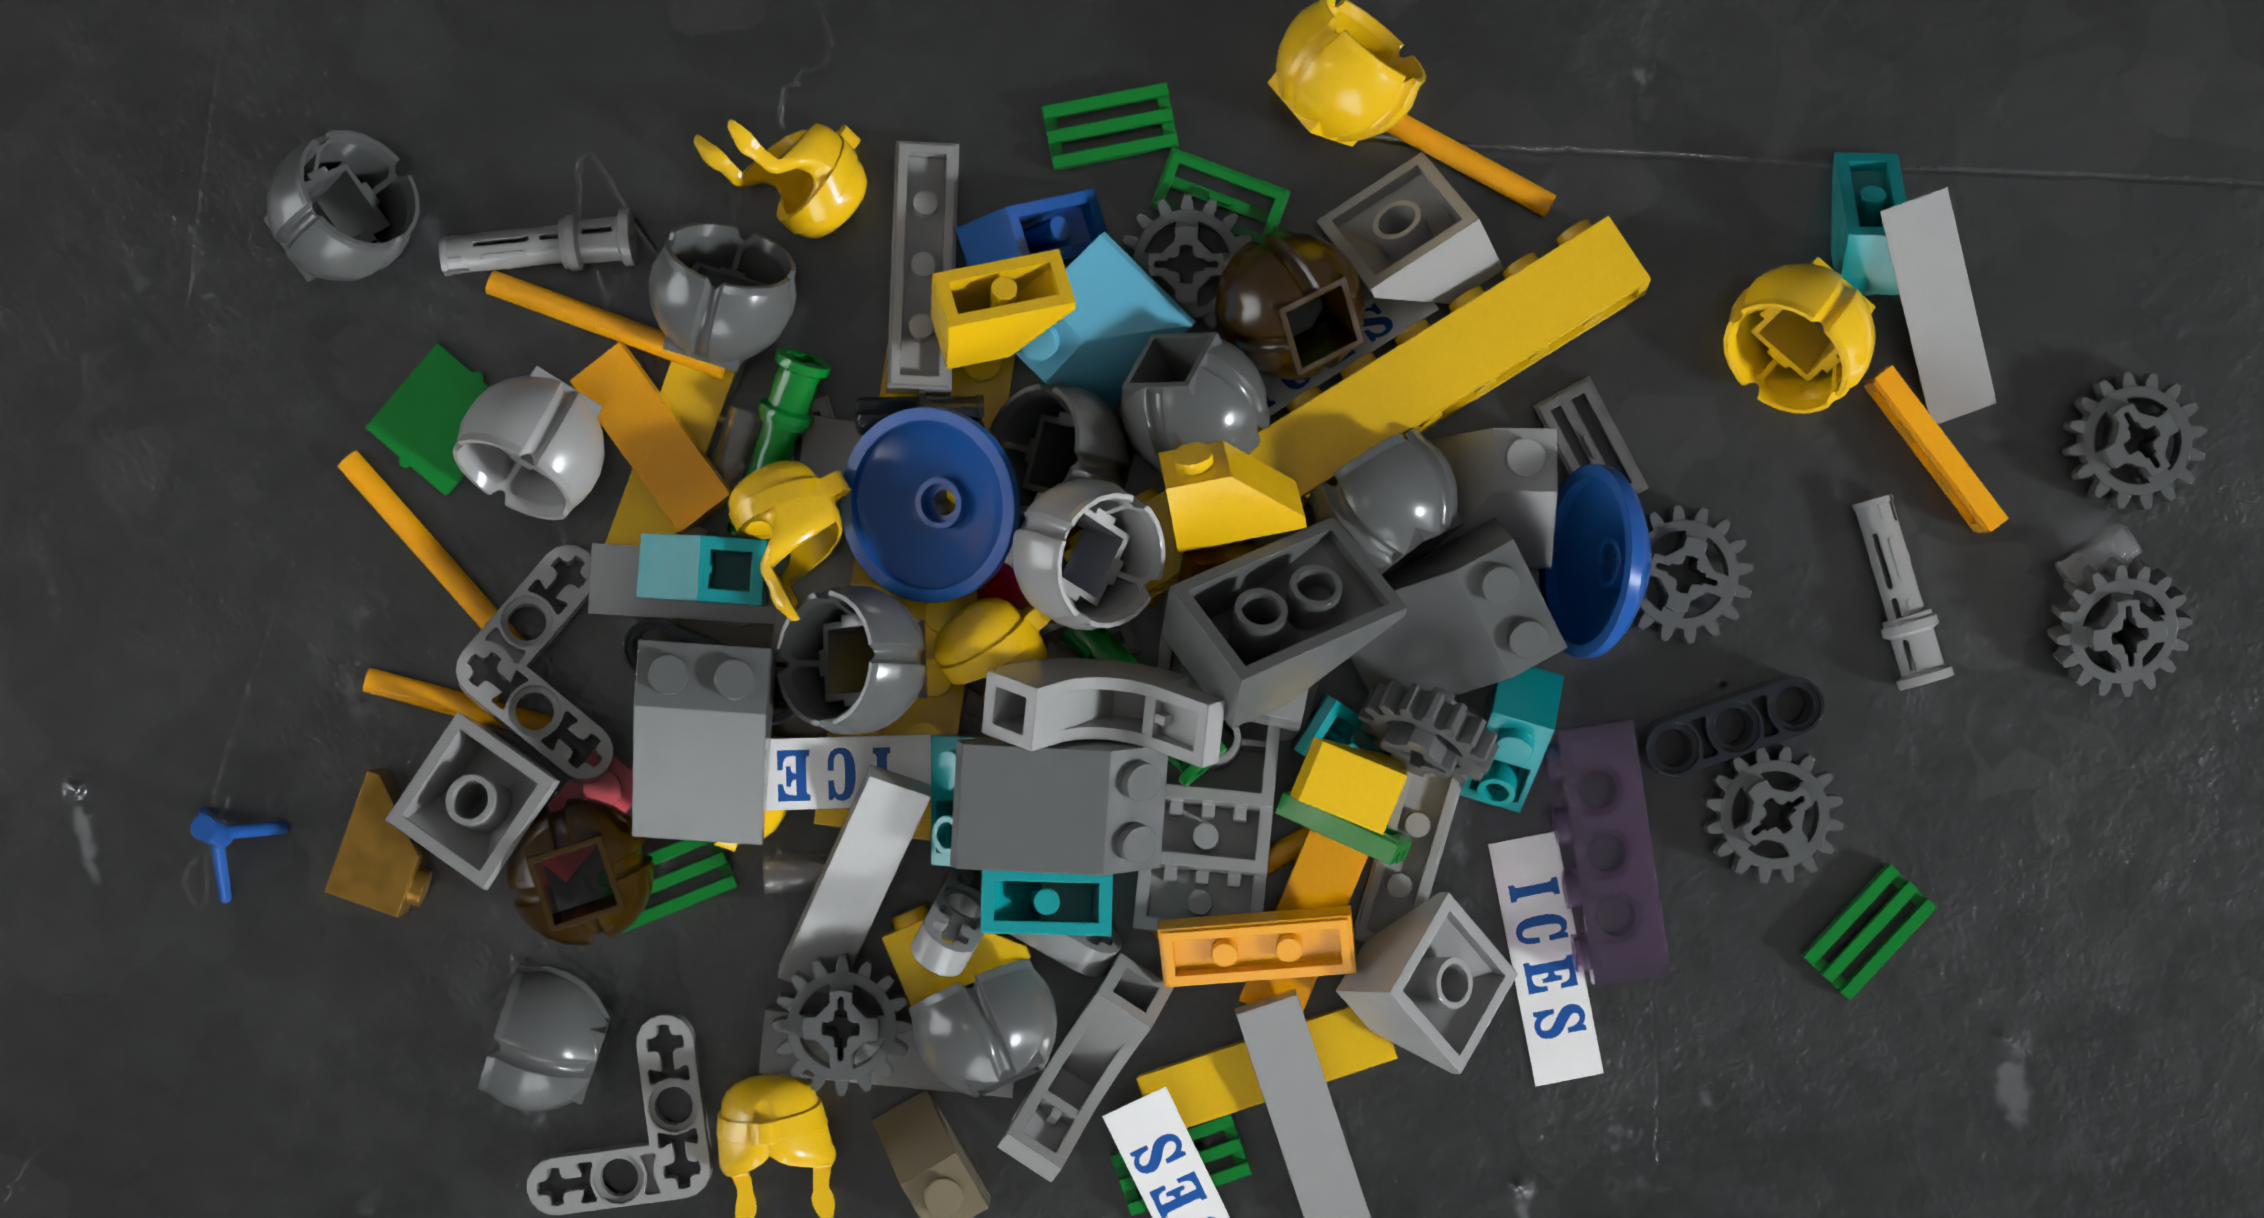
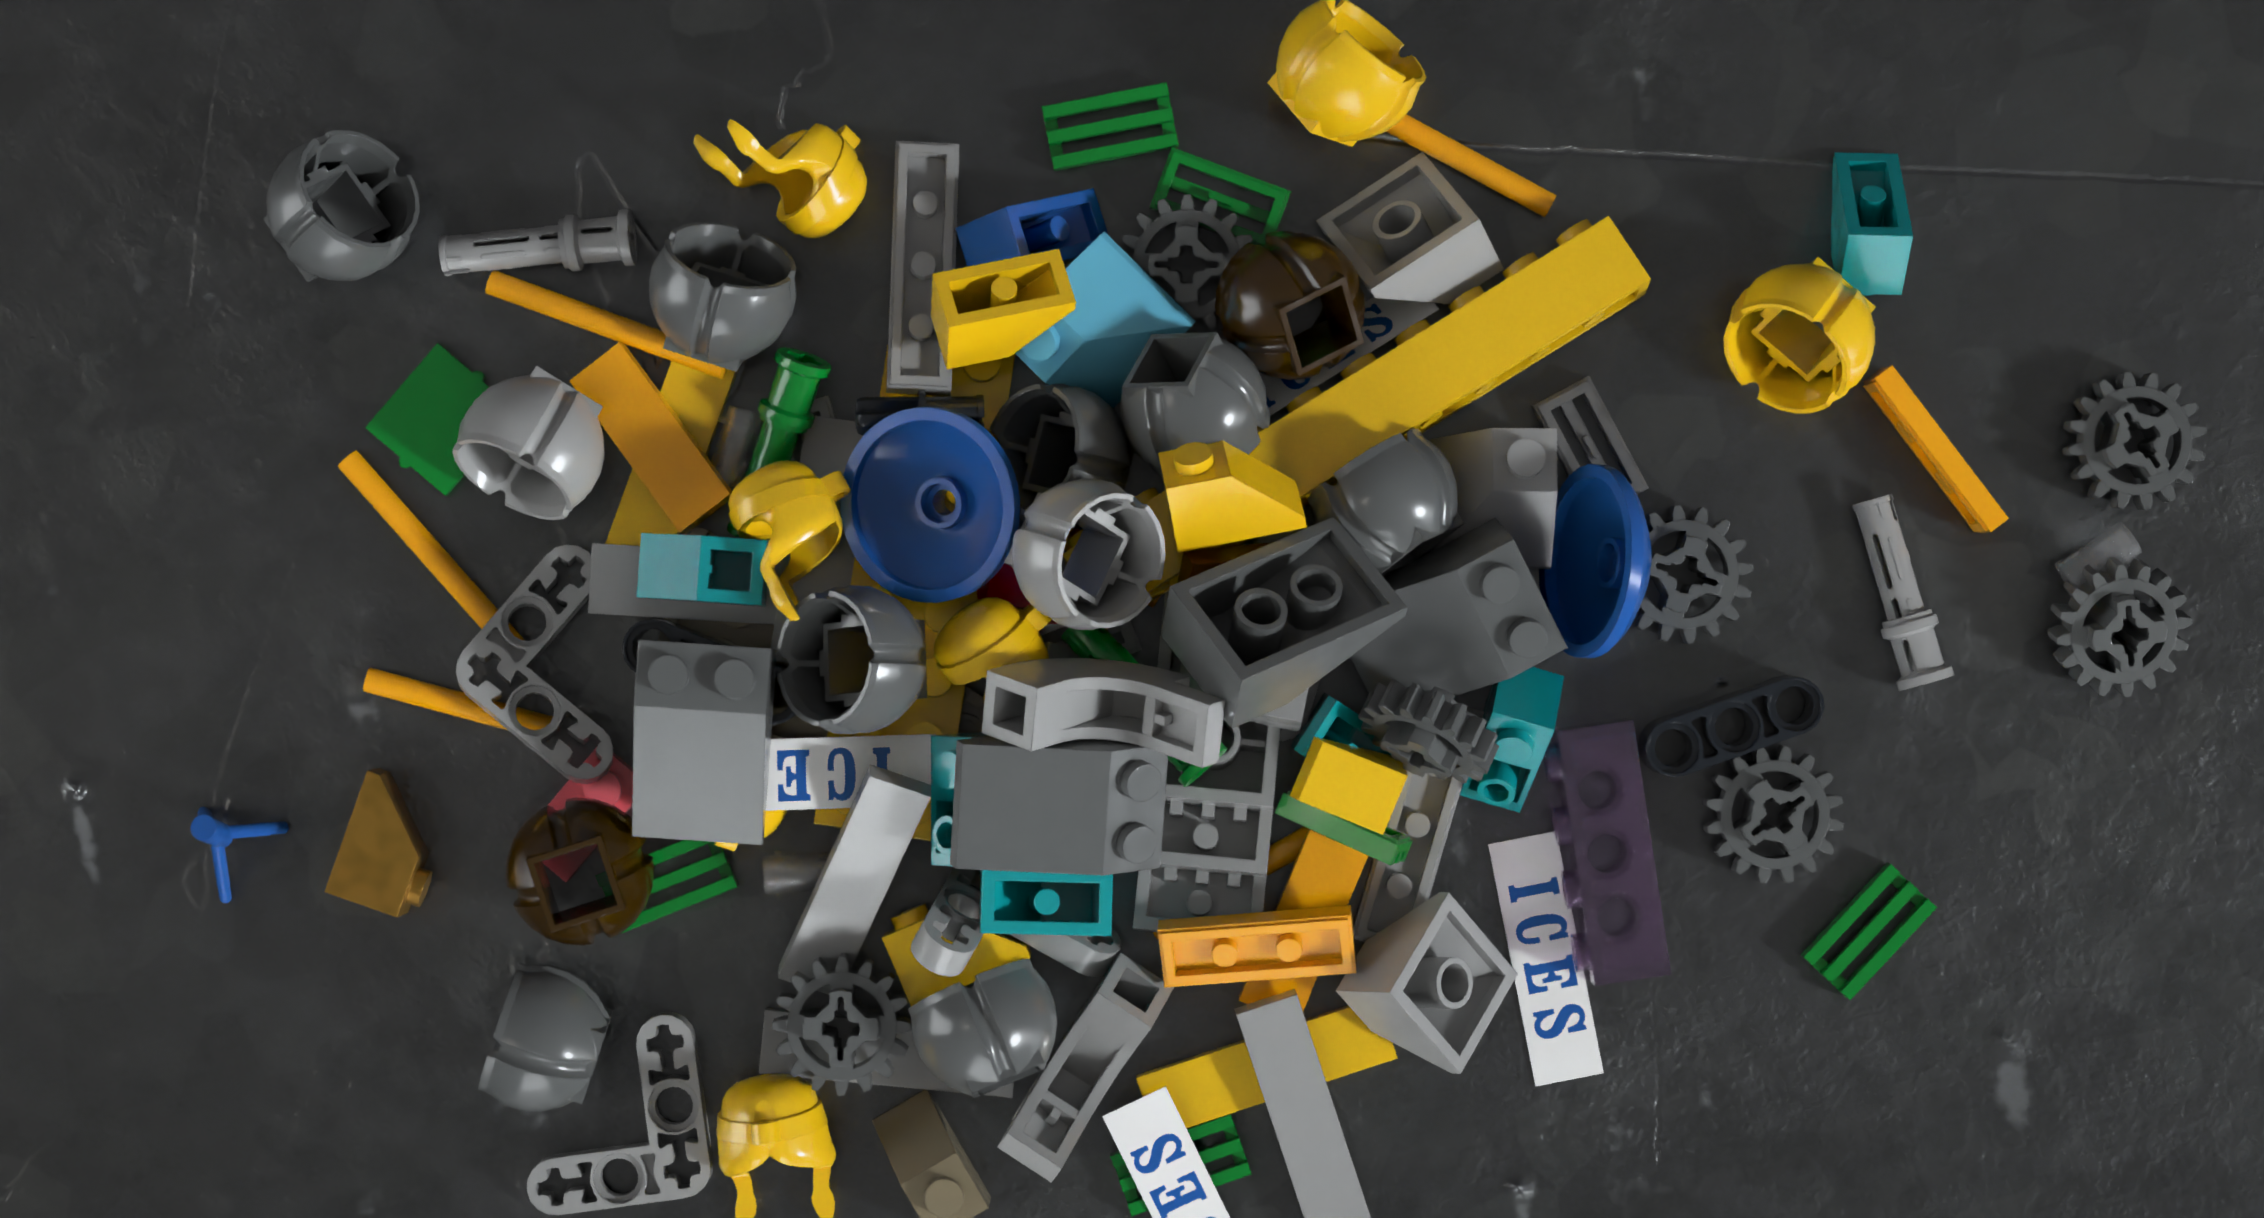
(473, 799): light grey slope -> none
(1938, 305): light grey sticker -> none

